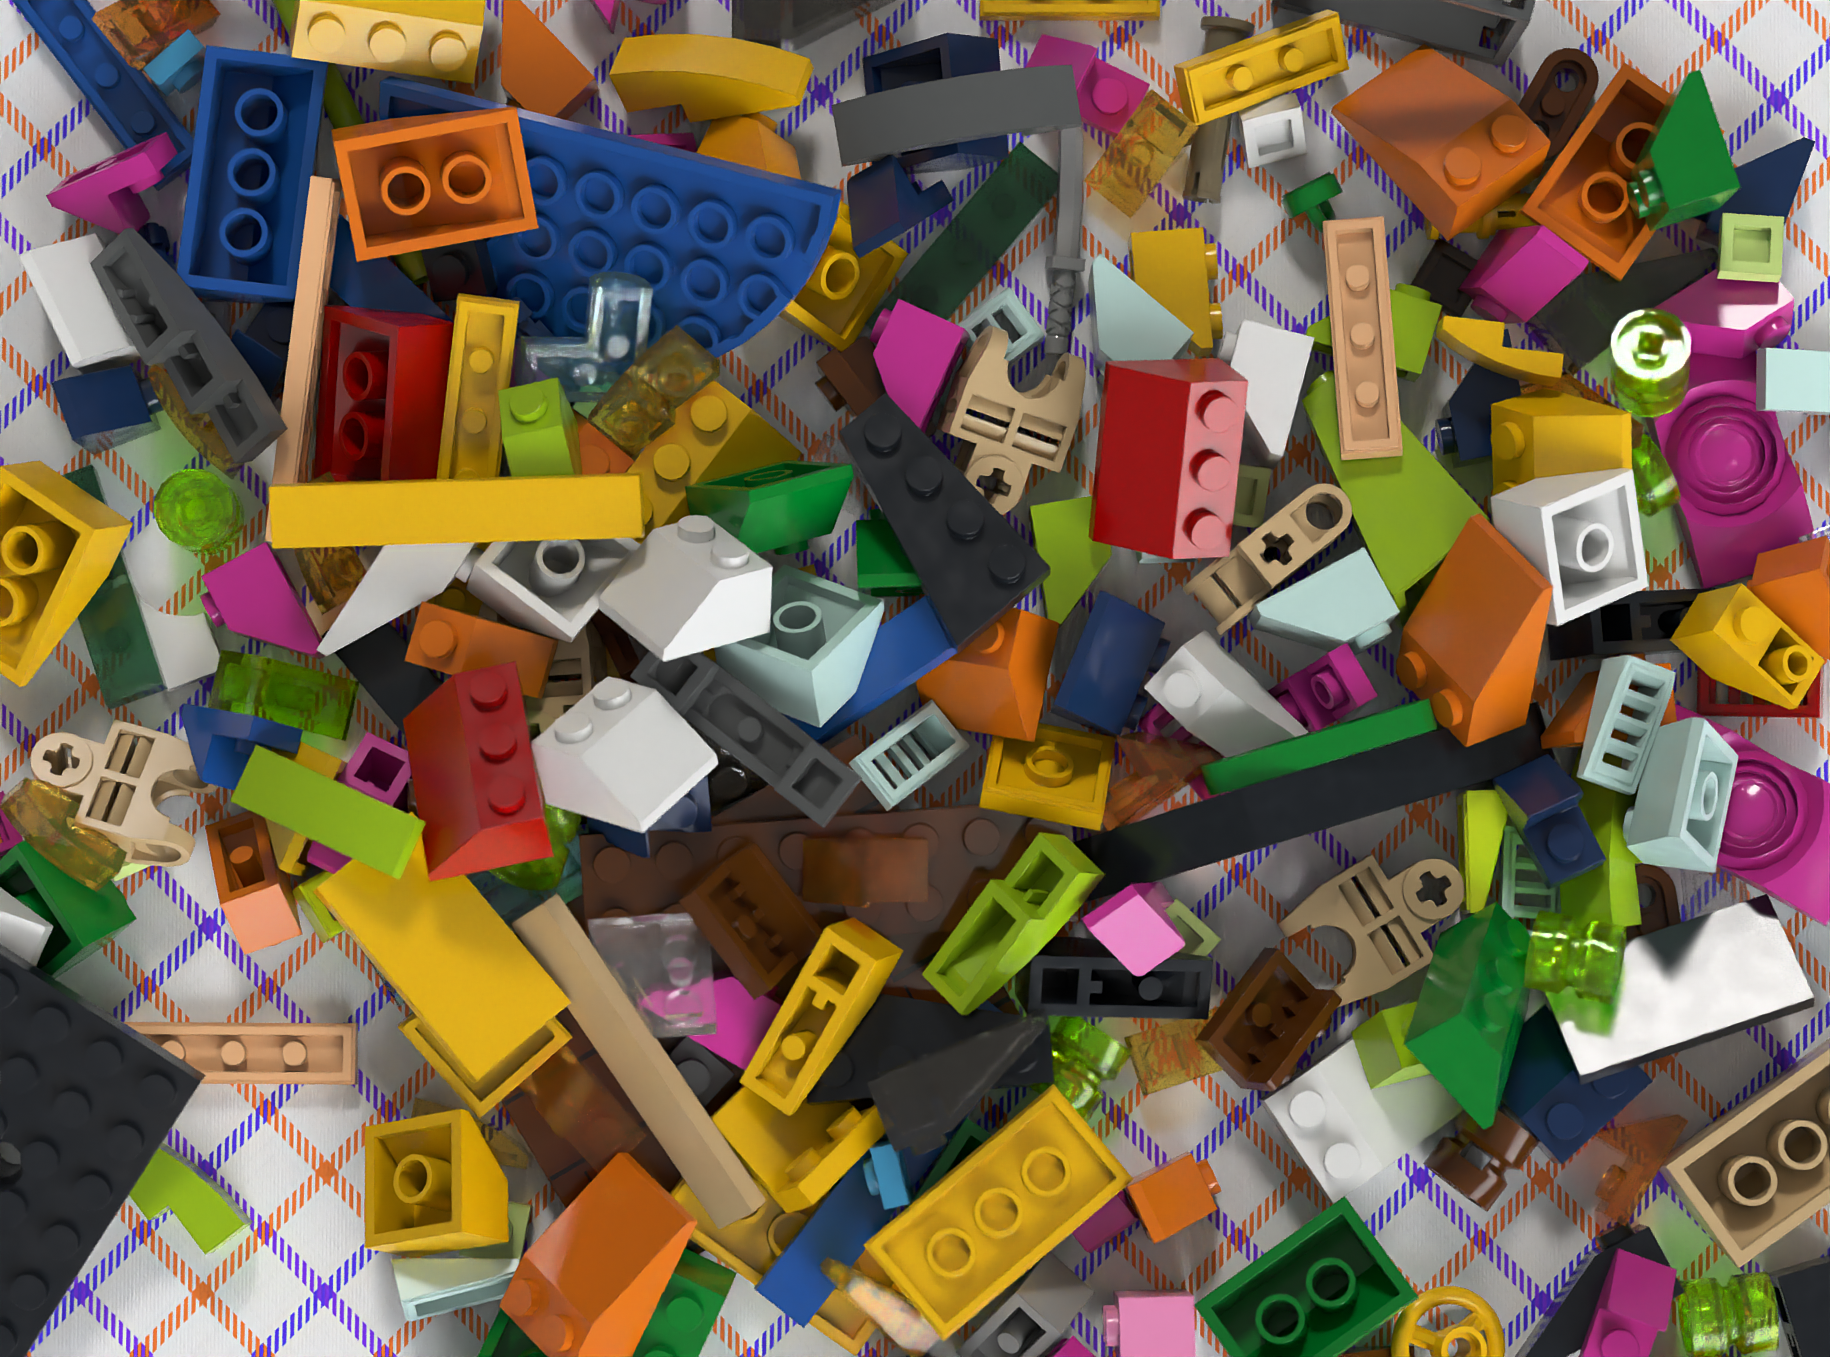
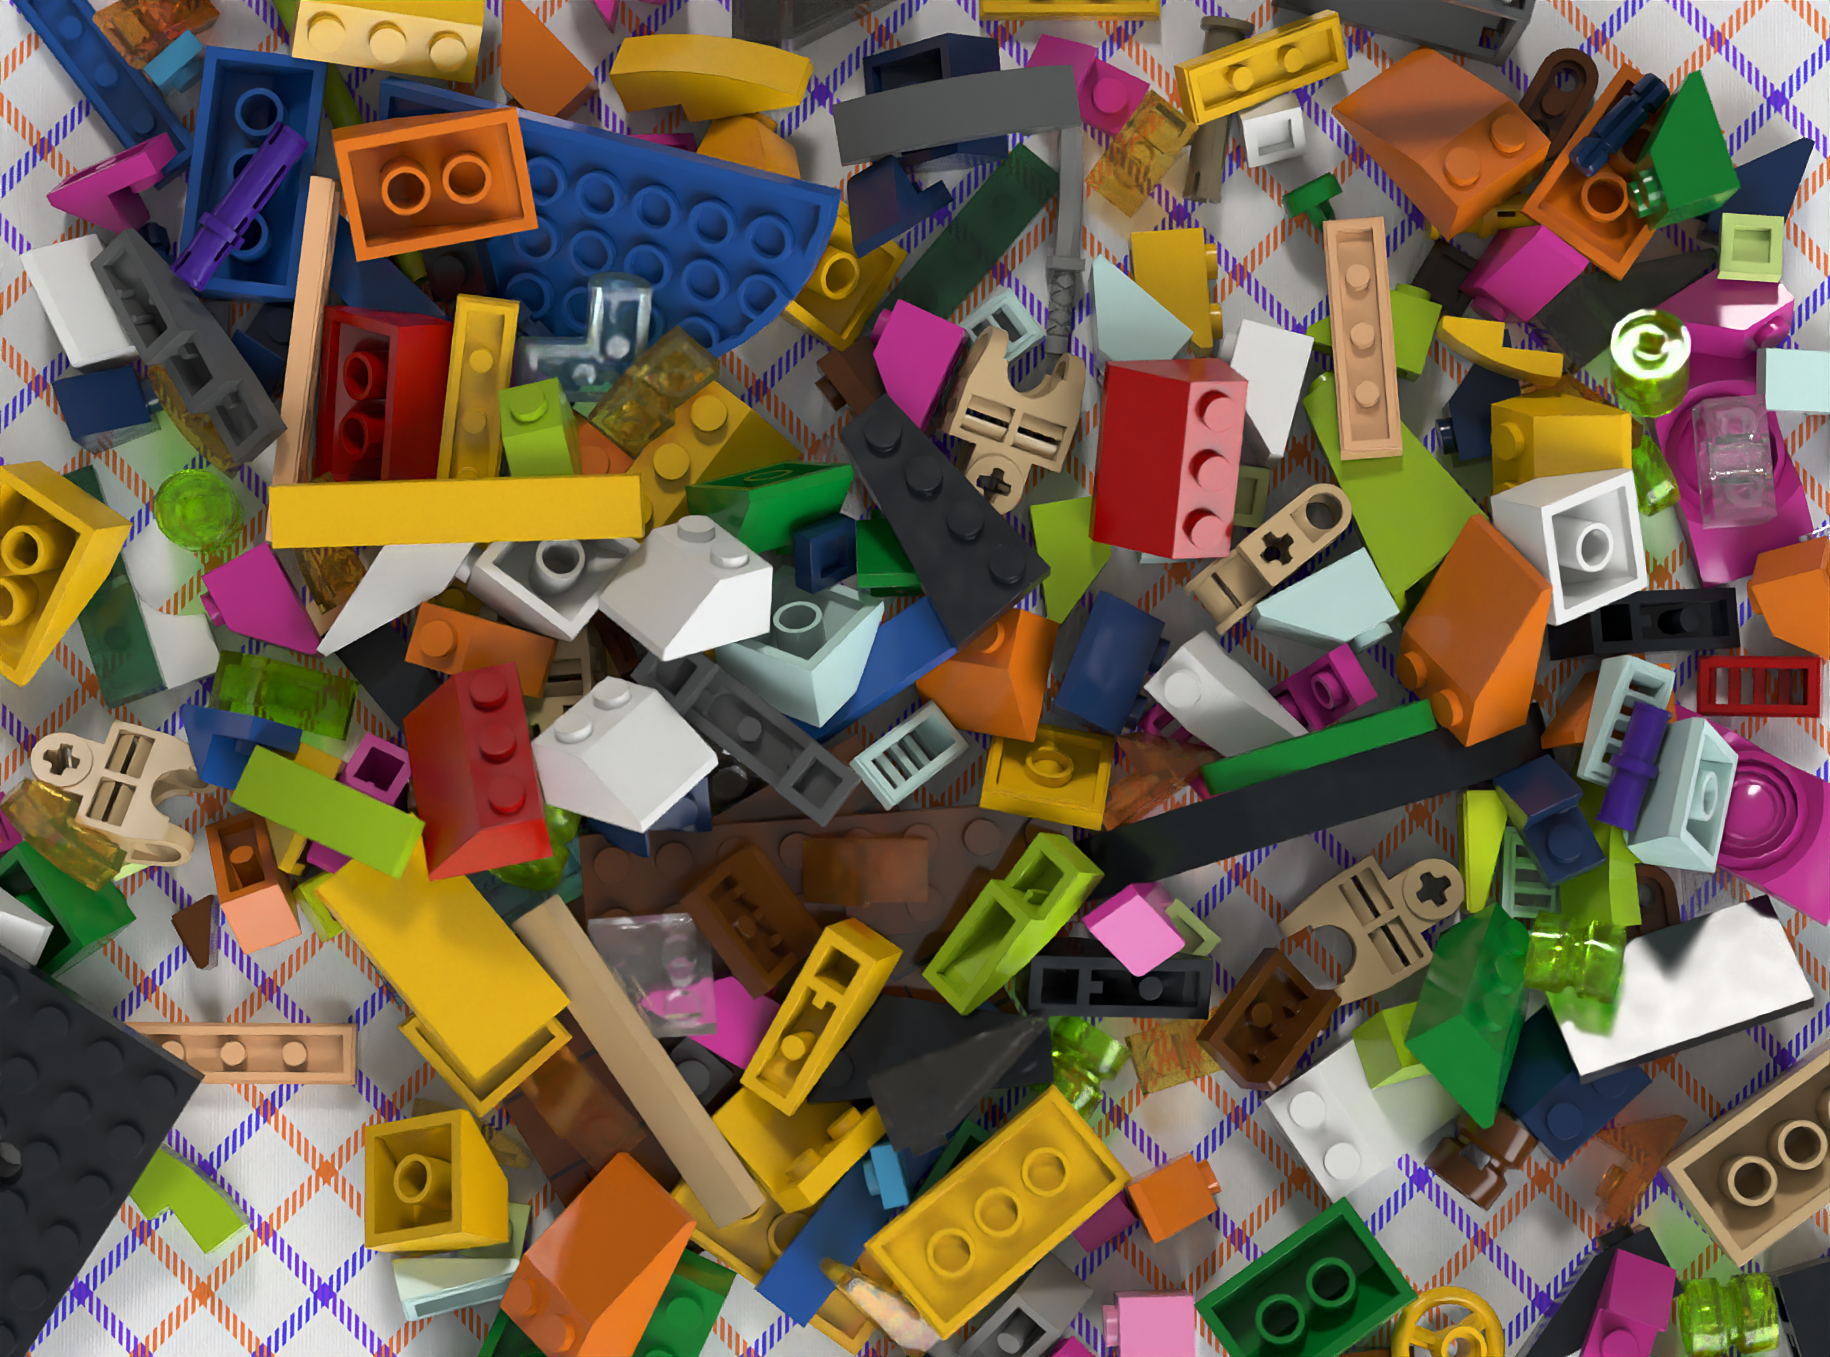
(199, 931): none -> reddish brown slope
(233, 214): none -> dark purple pin
(825, 552): none -> dark blue plate
(1619, 124): none -> dark blue axle
(1634, 766): none -> dark purple pin
(1734, 461): none -> clear brick
(1747, 646): yellow slope -> none

